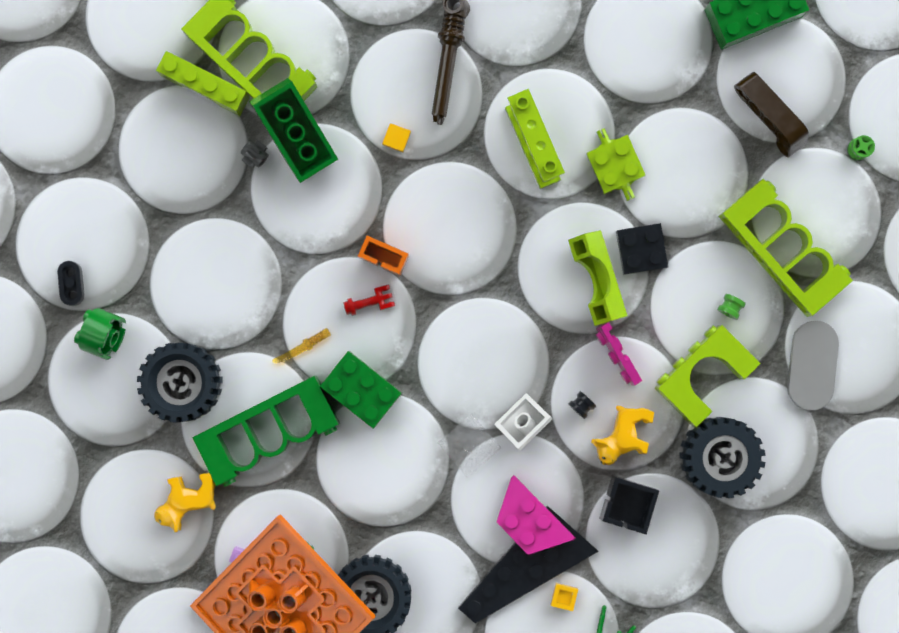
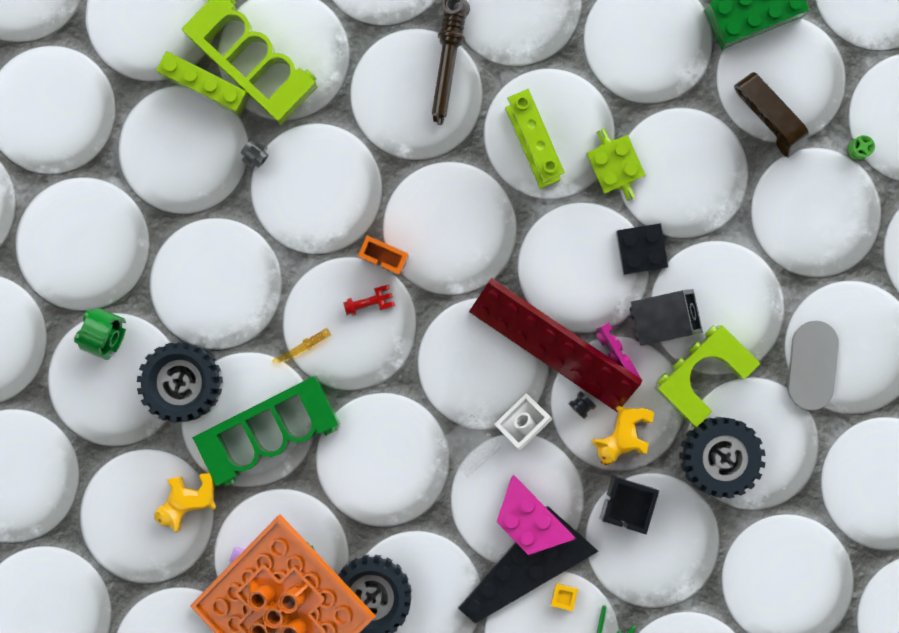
(68, 284): black plate -> none
(293, 130): green brick -> none
(361, 389): green brick -> none
(396, 137): yellow tile -> none
(555, 345): none -> dark red plate
(592, 253): lime arch -> none
(666, 317): none -> black slope
(731, 306): bright green wheel -> none
(821, 290): lime fence -> none

